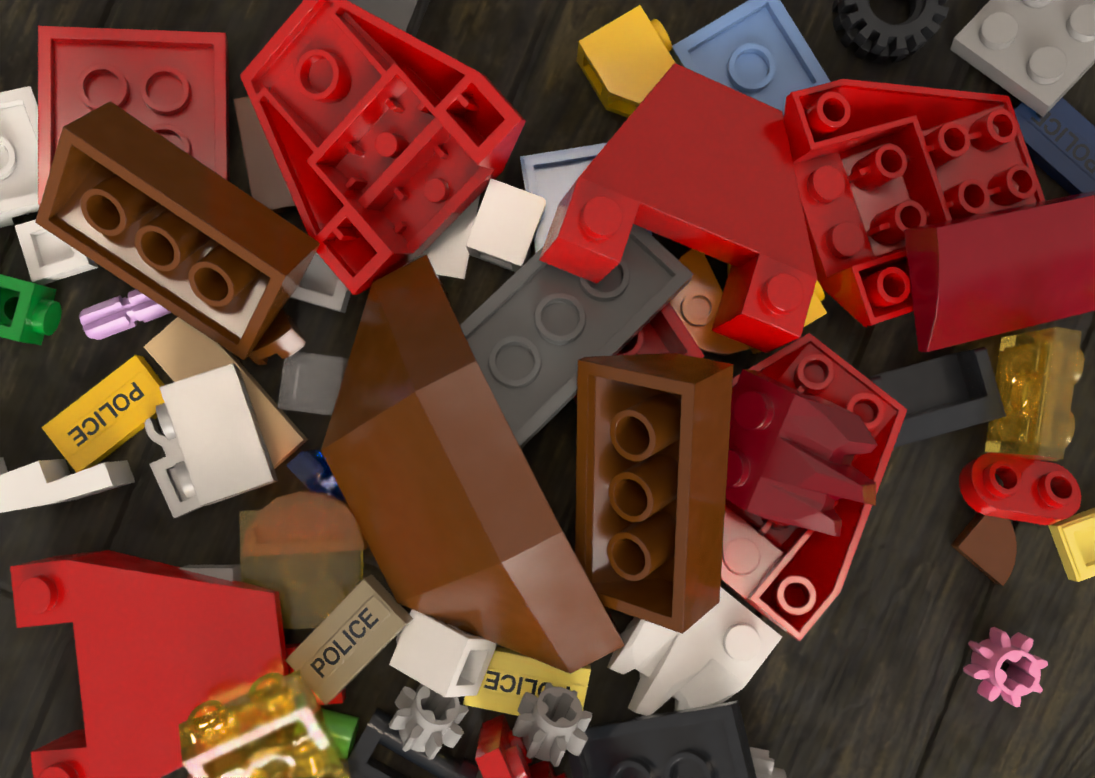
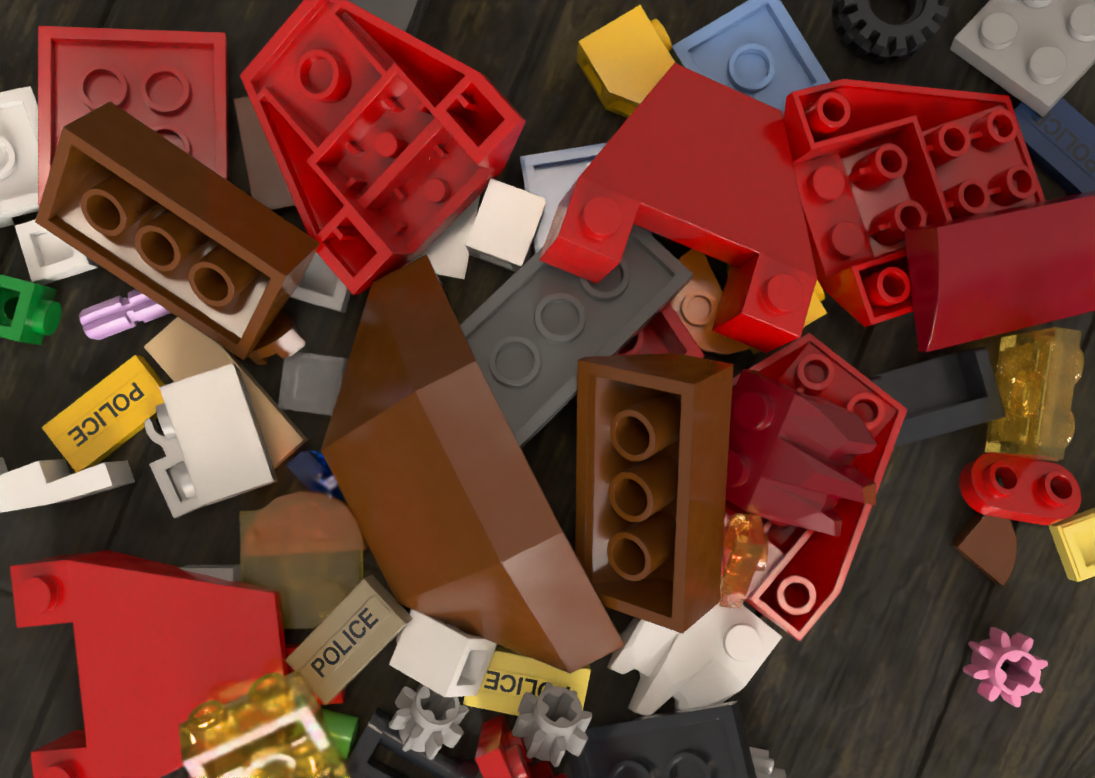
(748, 554): none -> clear orange plate

